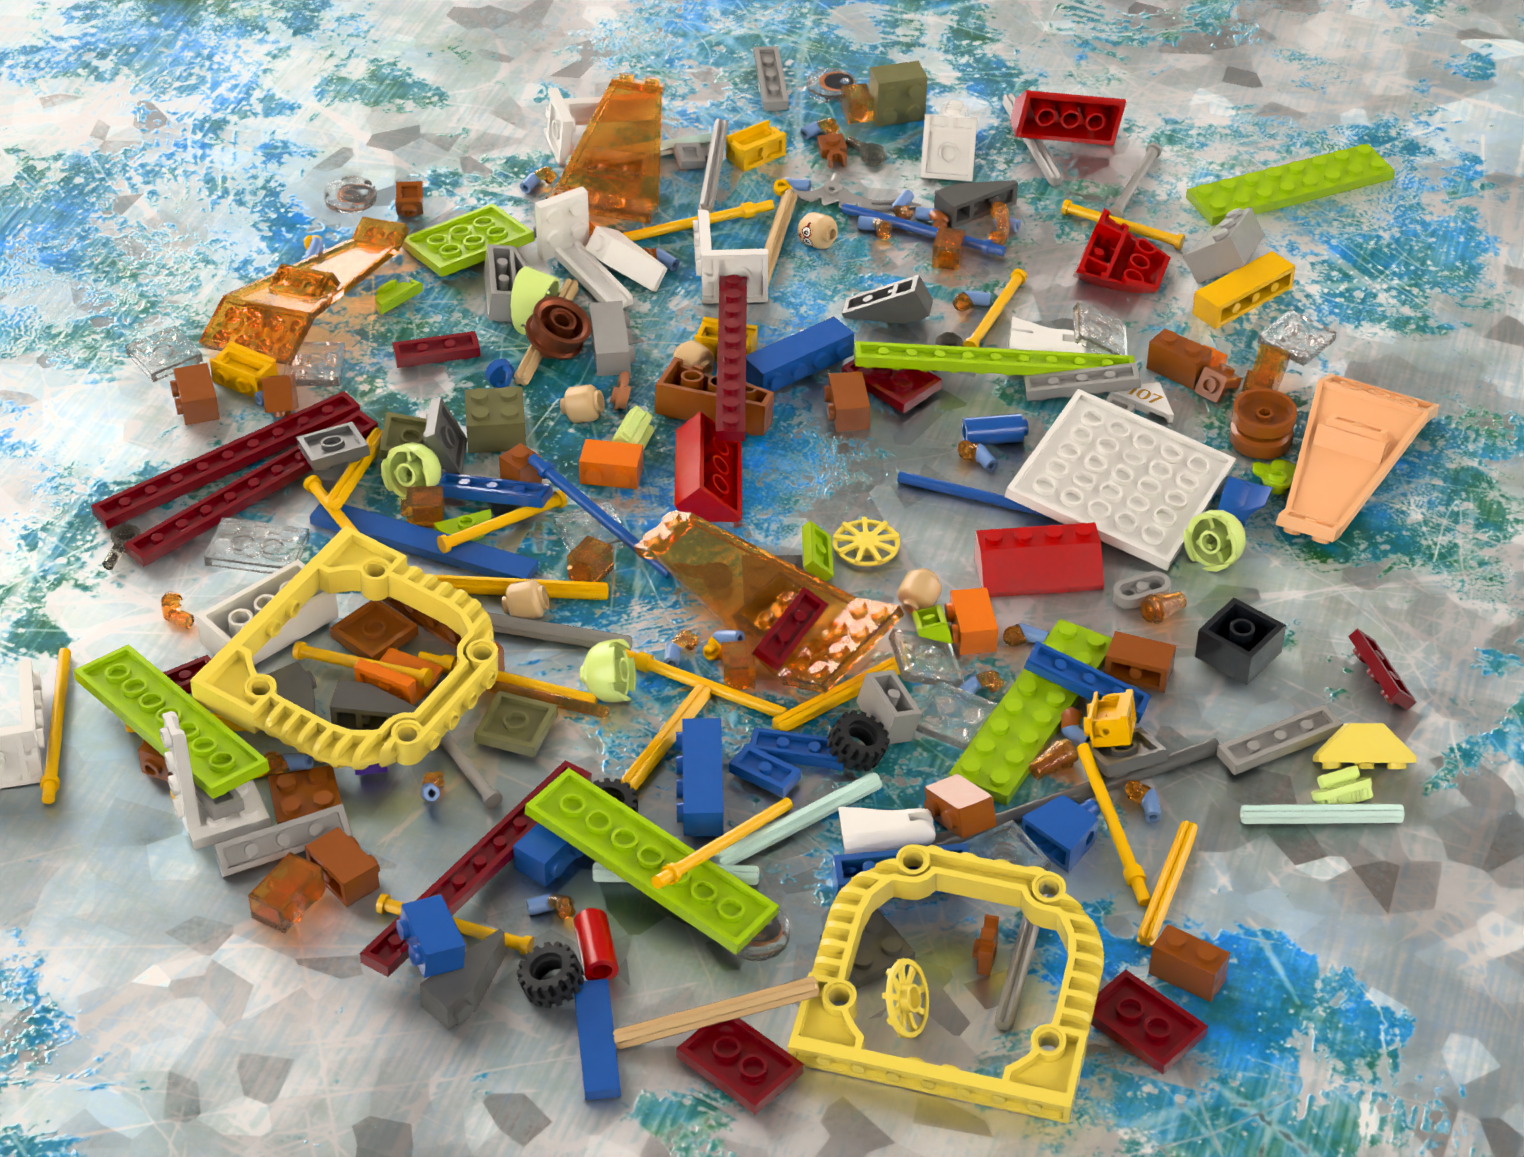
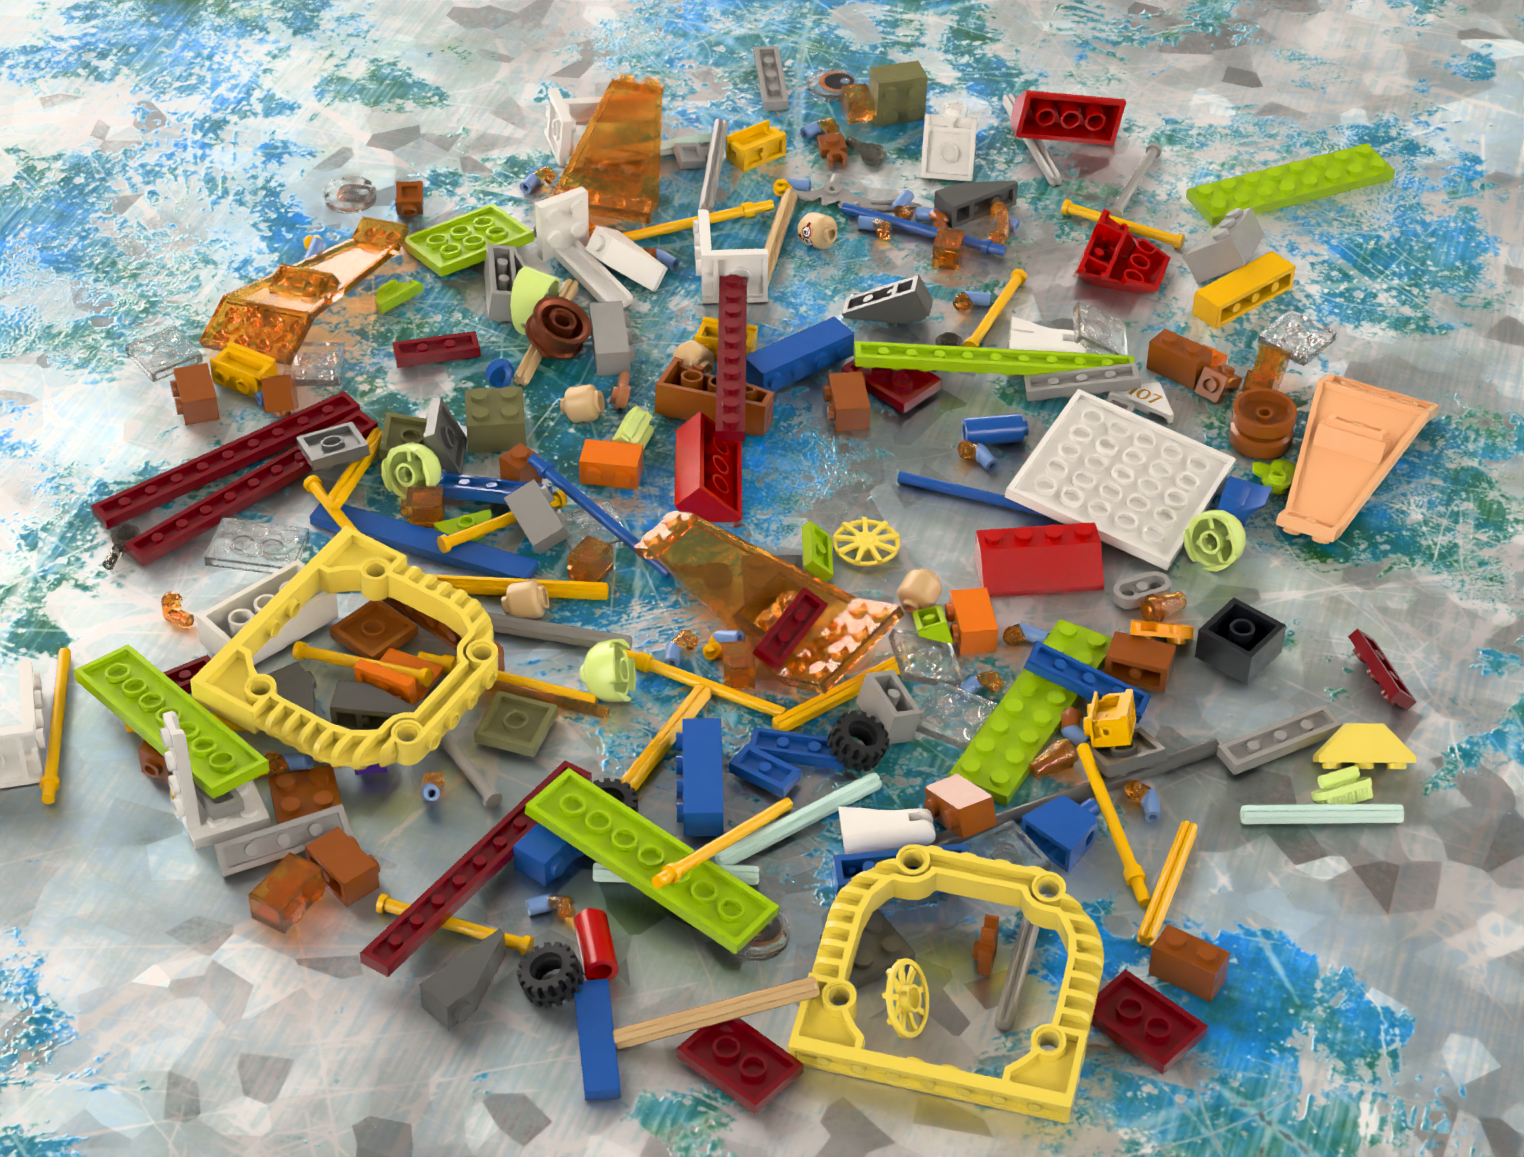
(431, 936): blue brick -> none
(537, 516): none -> light grey brick
(1174, 632): none -> light orange wing

